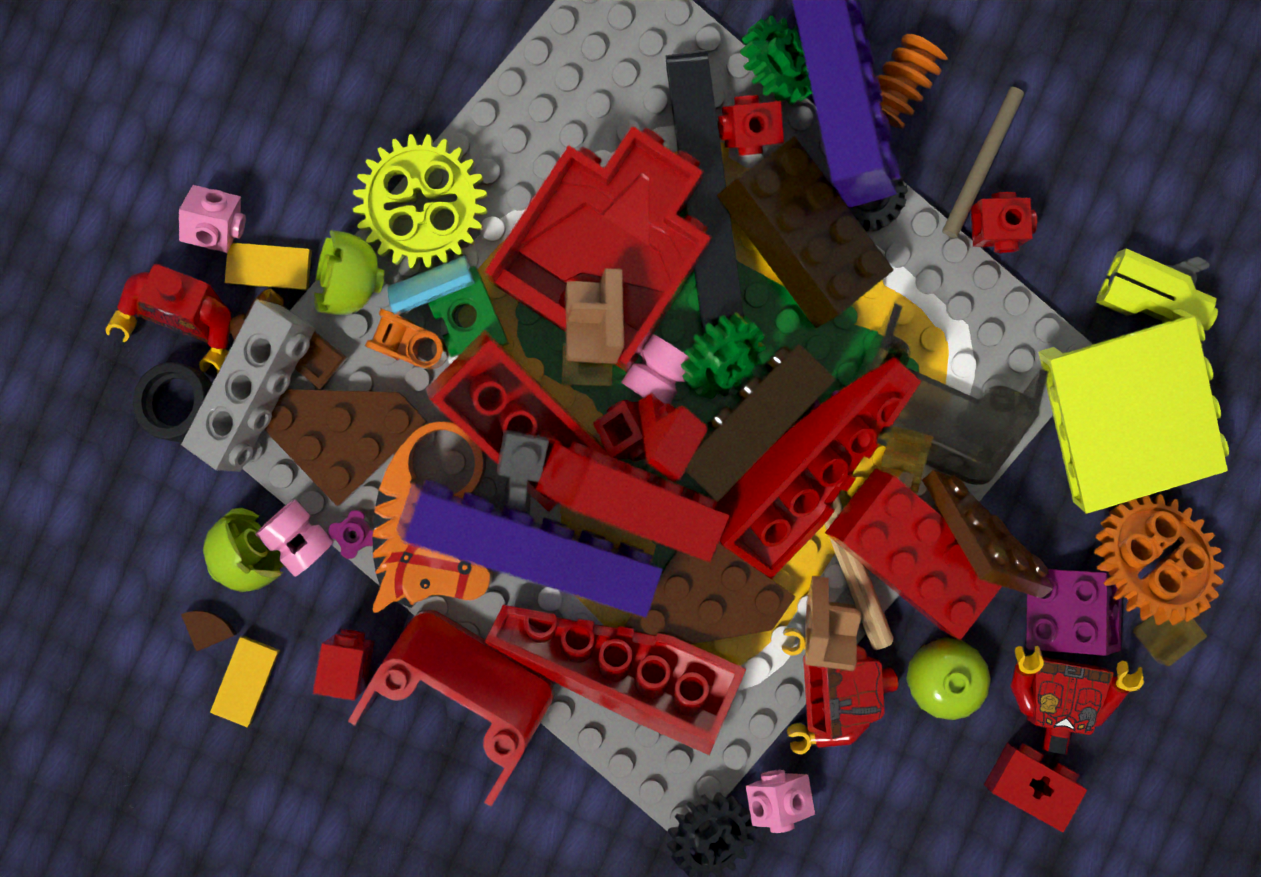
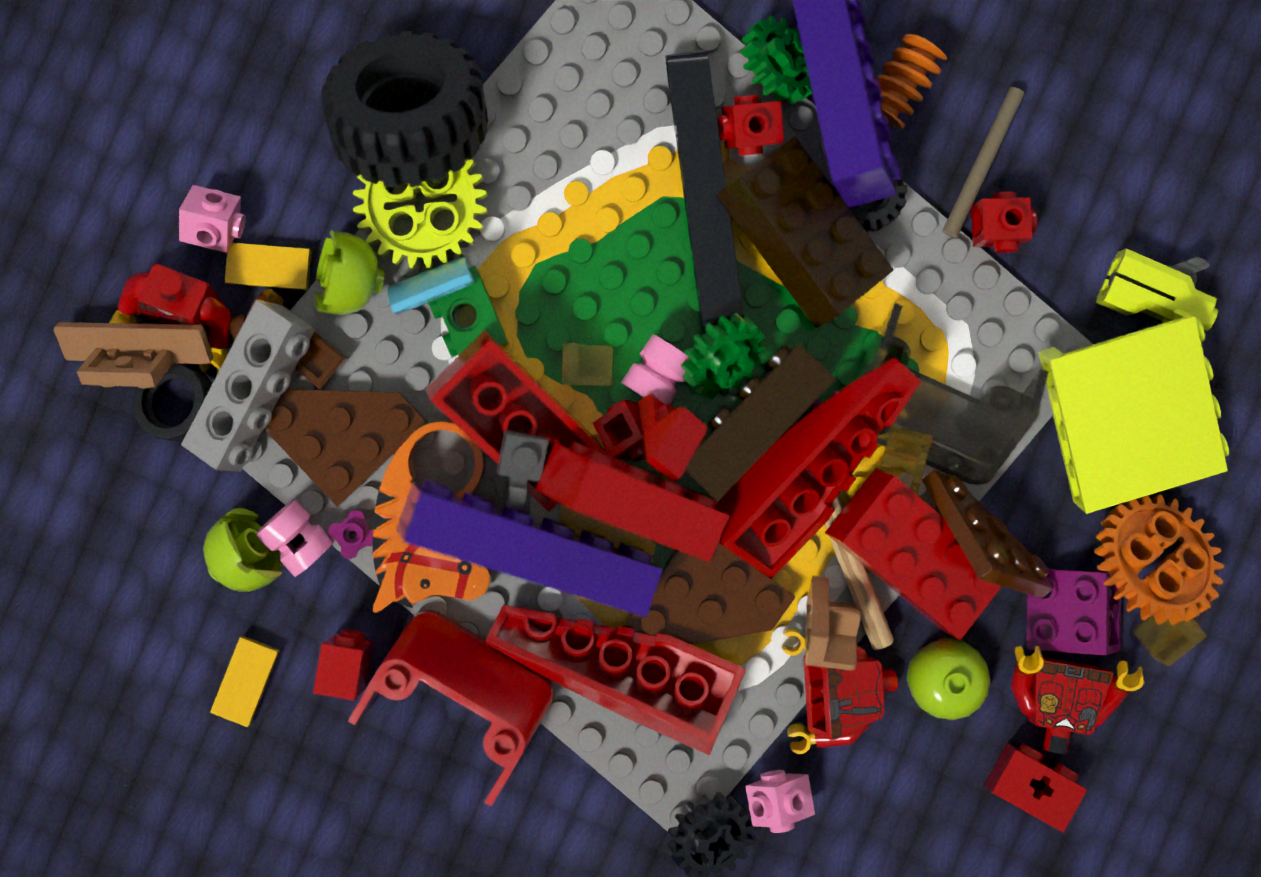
(130, 352): none -> medium nougat bracket
(206, 628): reddish brown tile -> none
(401, 338): orange piece -> none
(412, 143): none -> black tyre
(595, 319): medium nougat panel -> none
(610, 220): red panel -> none

